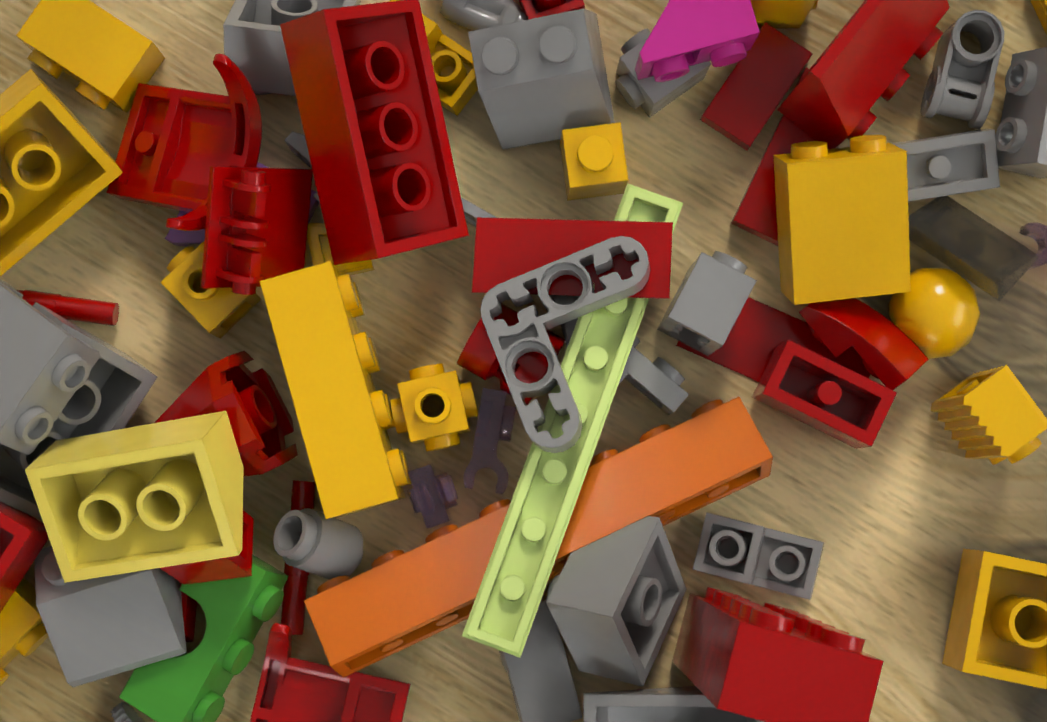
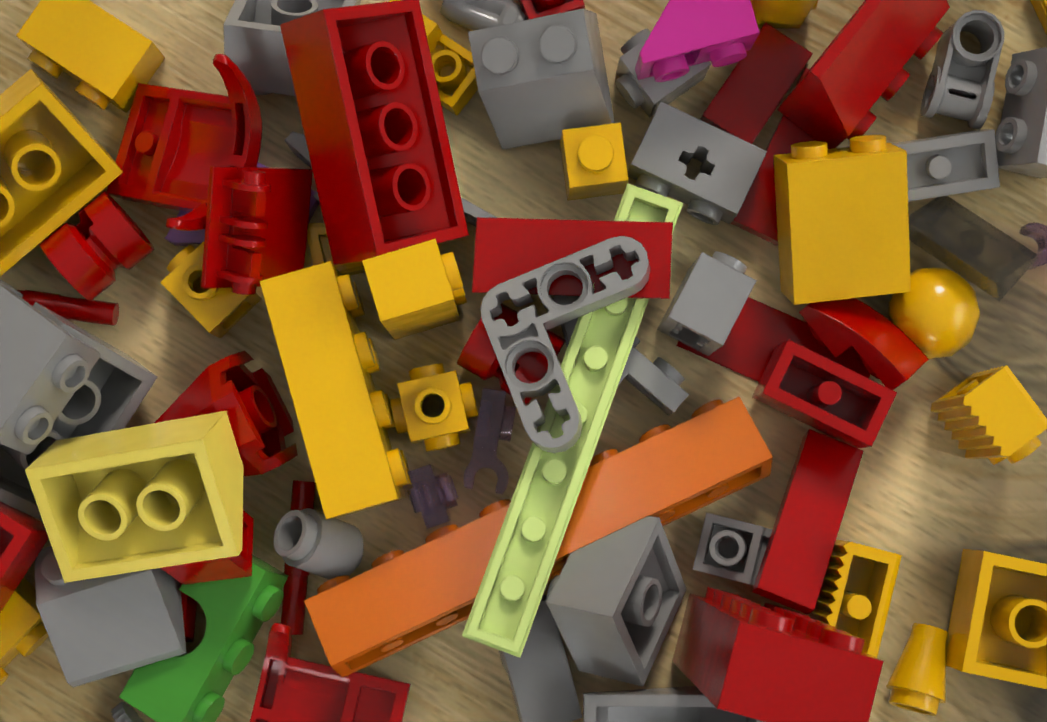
(96, 246): none -> red wheel
(415, 288): none -> yellow brick
(725, 170): none -> light grey brick
(808, 522): none -> red tile
(858, 591): none -> yellow brick
(920, 673): none -> yellow cone

